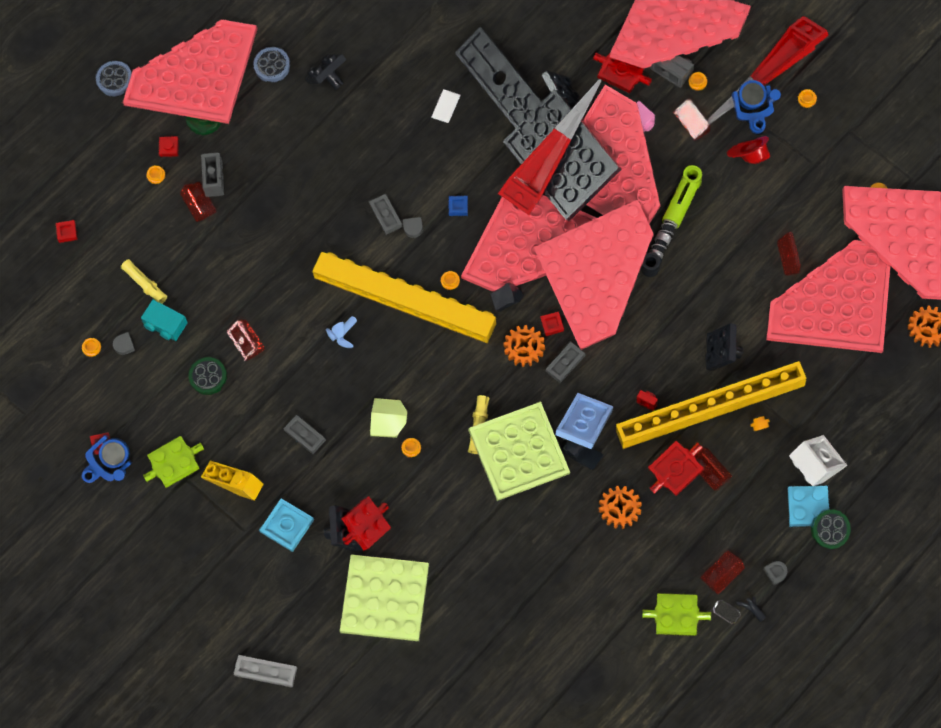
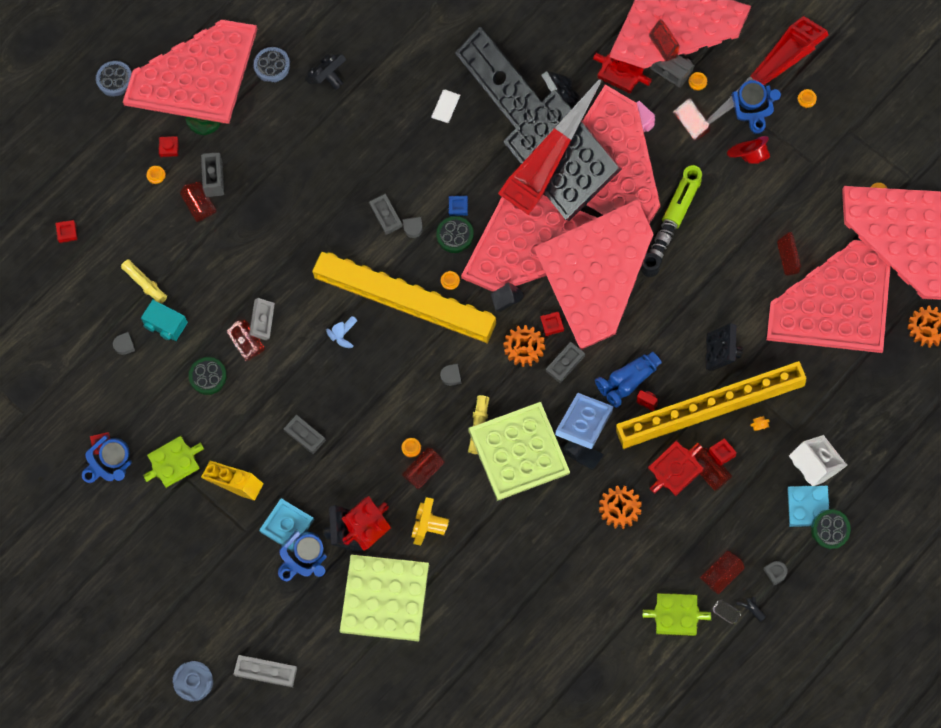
(91, 347): light orange plate -> none
(192, 681): none -> sand blue tile
(261, 319): none -> light grey plate
(307, 549): none -> blue piece
(387, 418): yellowish green slope -> none
(423, 468): none -> clear red slope
(427, 522): none -> yellow plate
(450, 375): none -> dark grey tile
(455, 234): none -> tile
(627, 378): none -> blue piece
(664, 41): none -> clear red slope
(722, 452): none -> red plate

